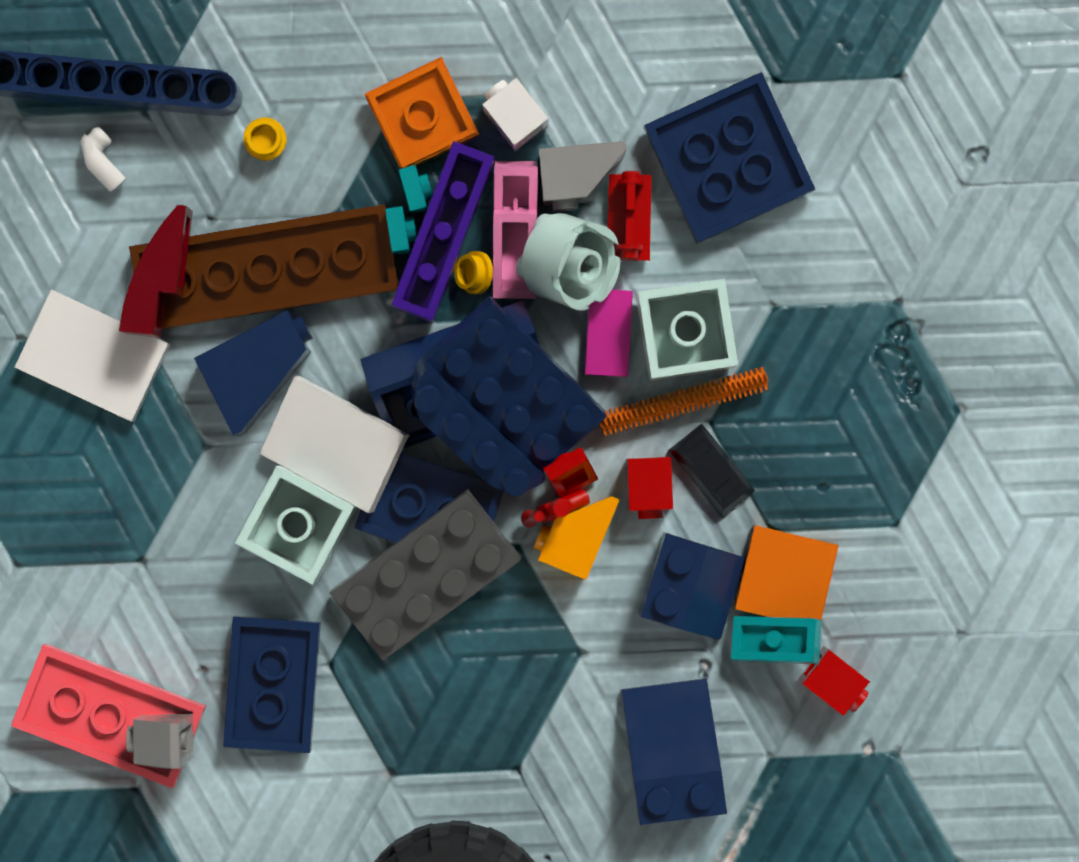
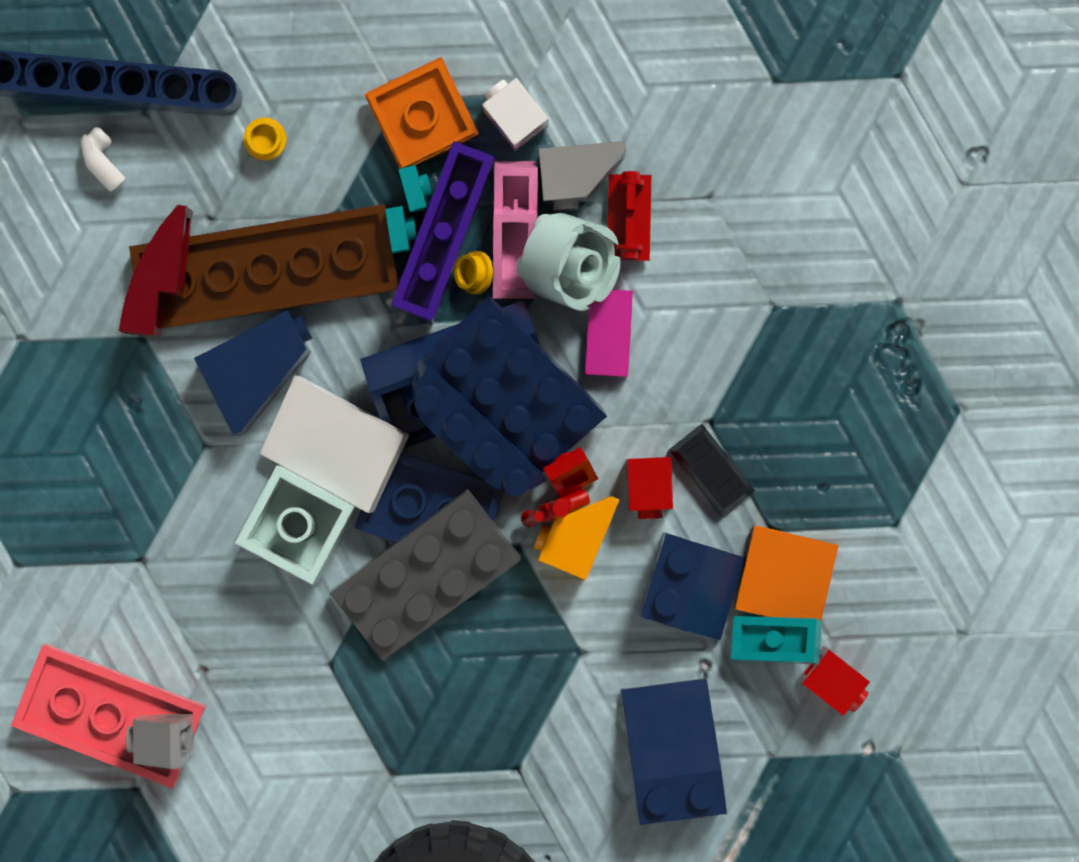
(90, 357): white tile -> none
(272, 684): dark blue plate -> none
(684, 400): orange axle -> none
(686, 329): light aqua brick -> none
(729, 158): dark blue plate -> none

